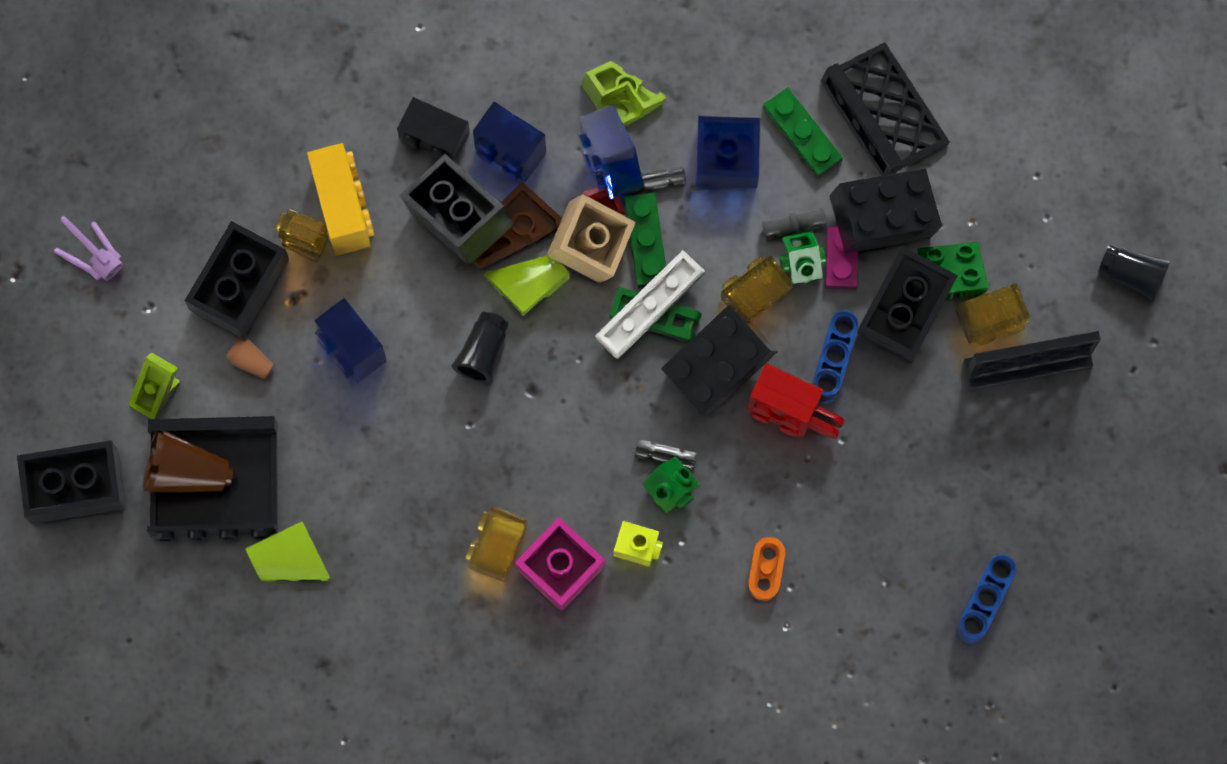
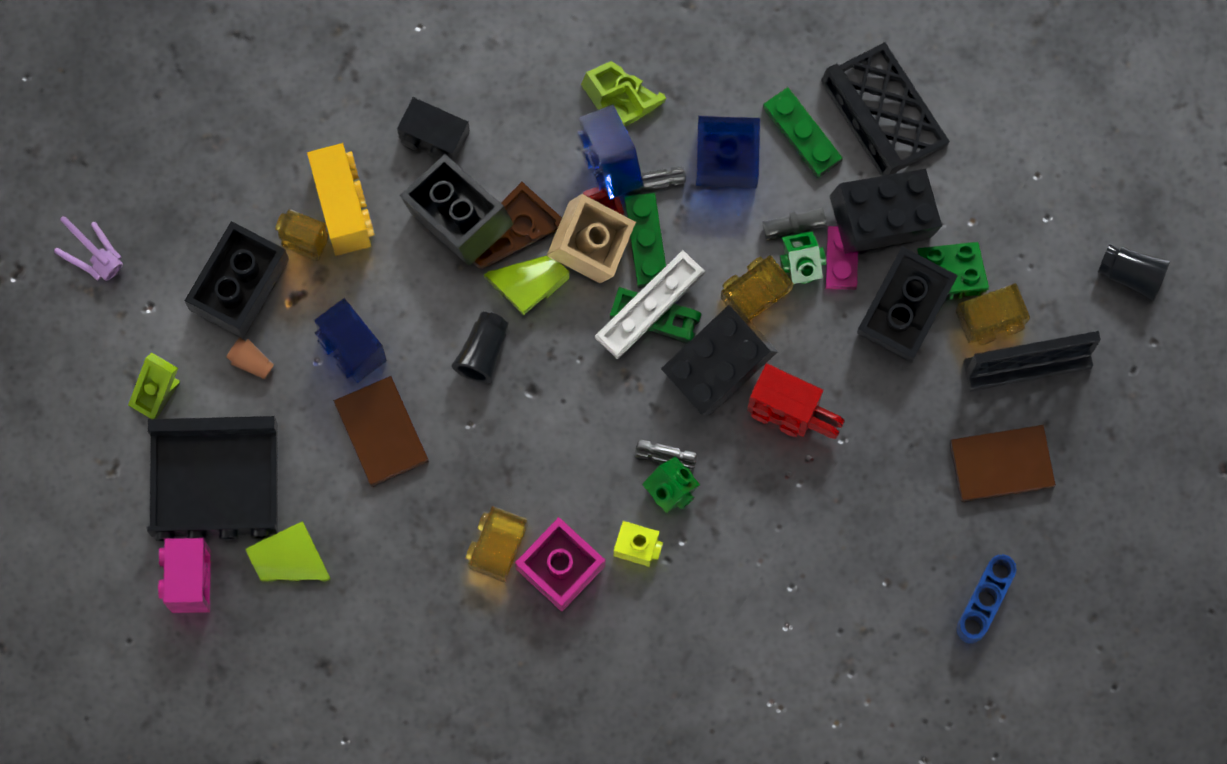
(70, 482): black brick -> none
(183, 467): reddish brown cone -> none
(186, 575): none -> dark pink brick
(381, 431): none -> reddish brown tile
(509, 142): clear blue brick -> none
(766, 569): orange plate -> none
(836, 342): blue beam -> none
(1002, 463): none -> reddish brown tile

